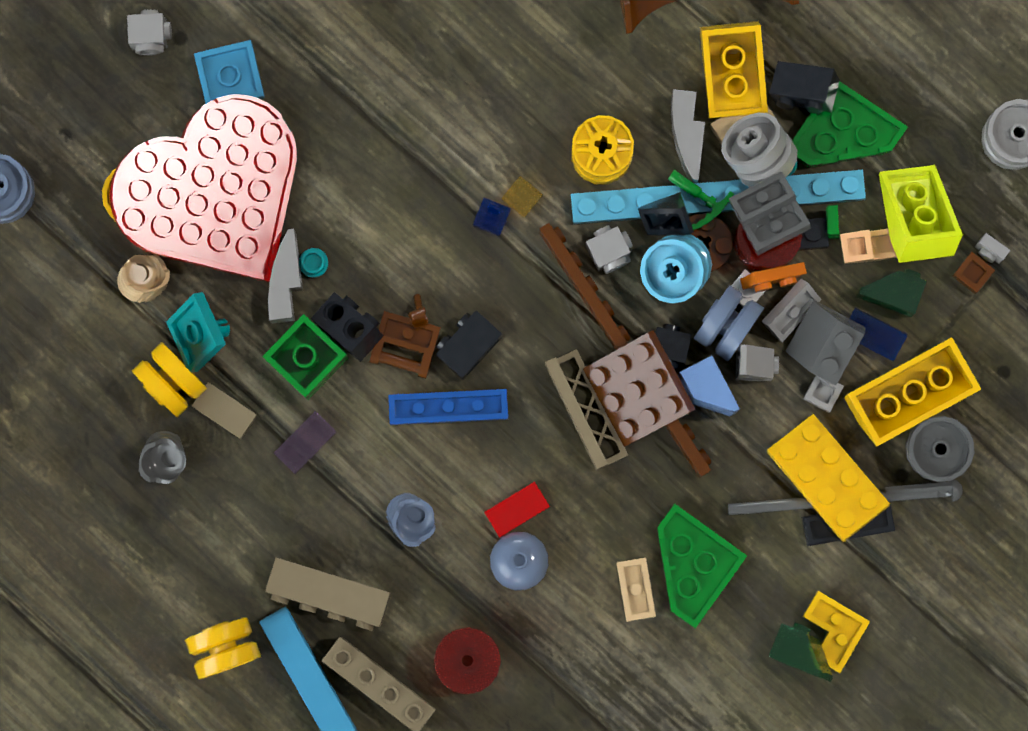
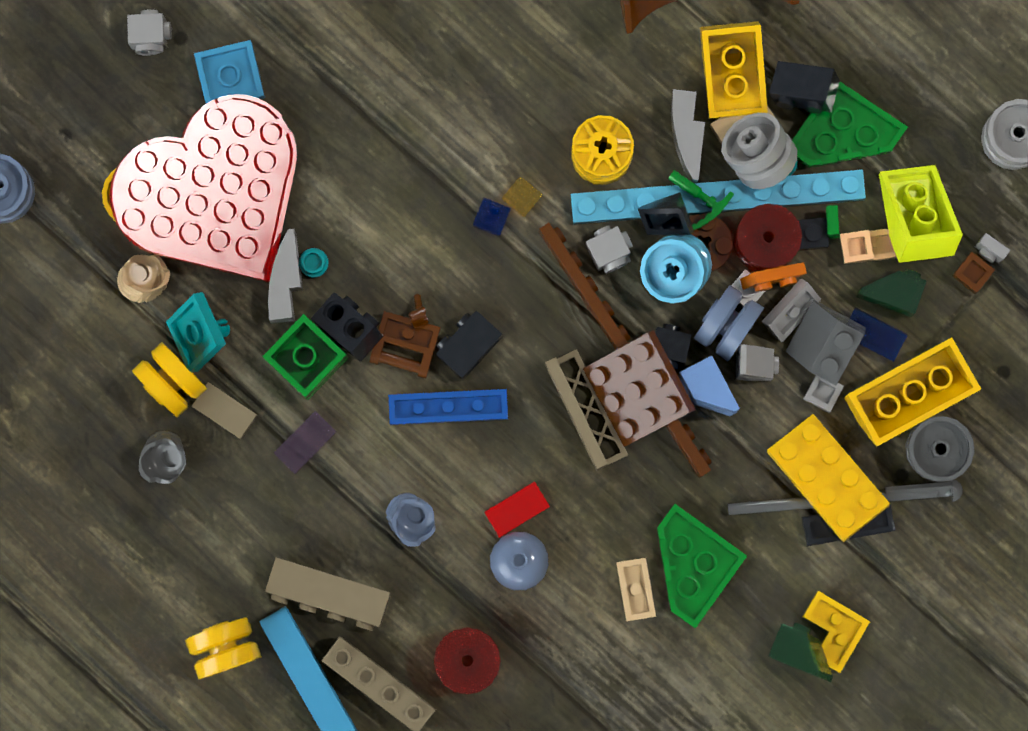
(769, 213): dark grey slope -> none

